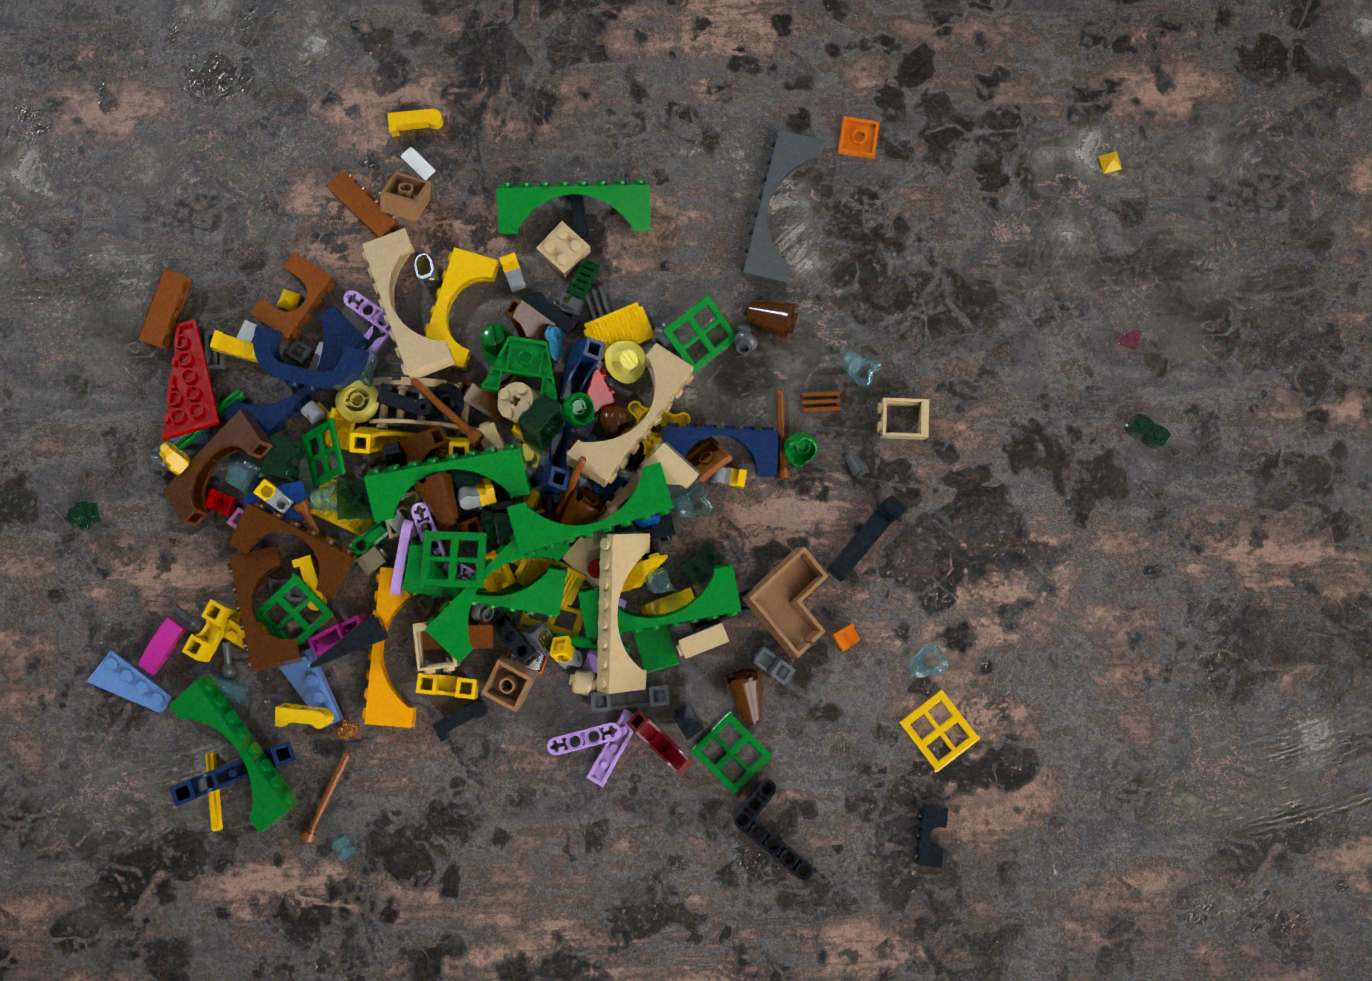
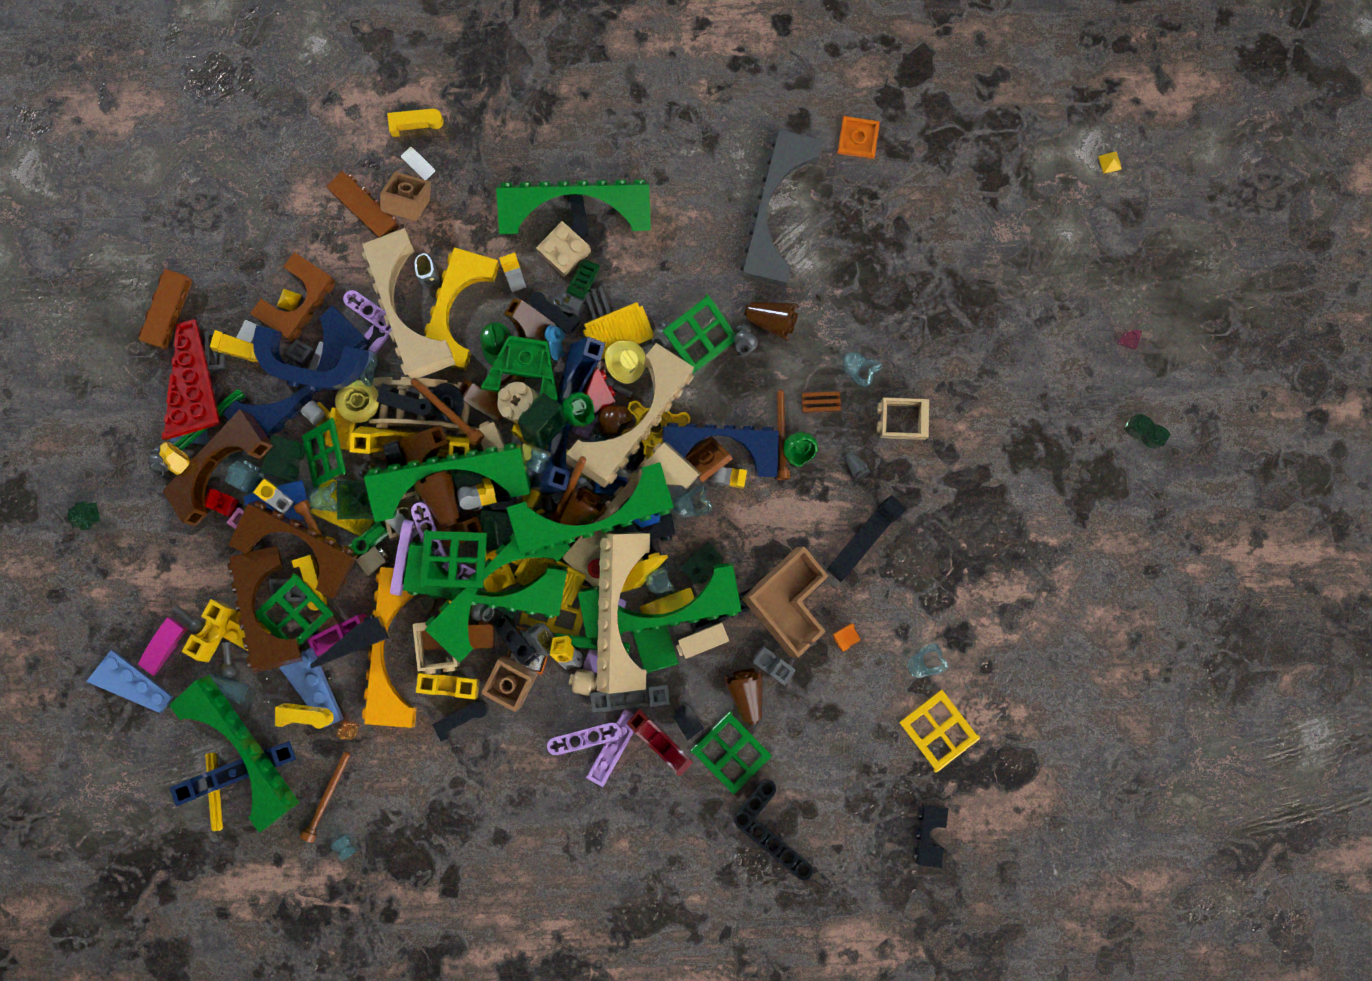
(538, 460): none -> clear light blue wheel

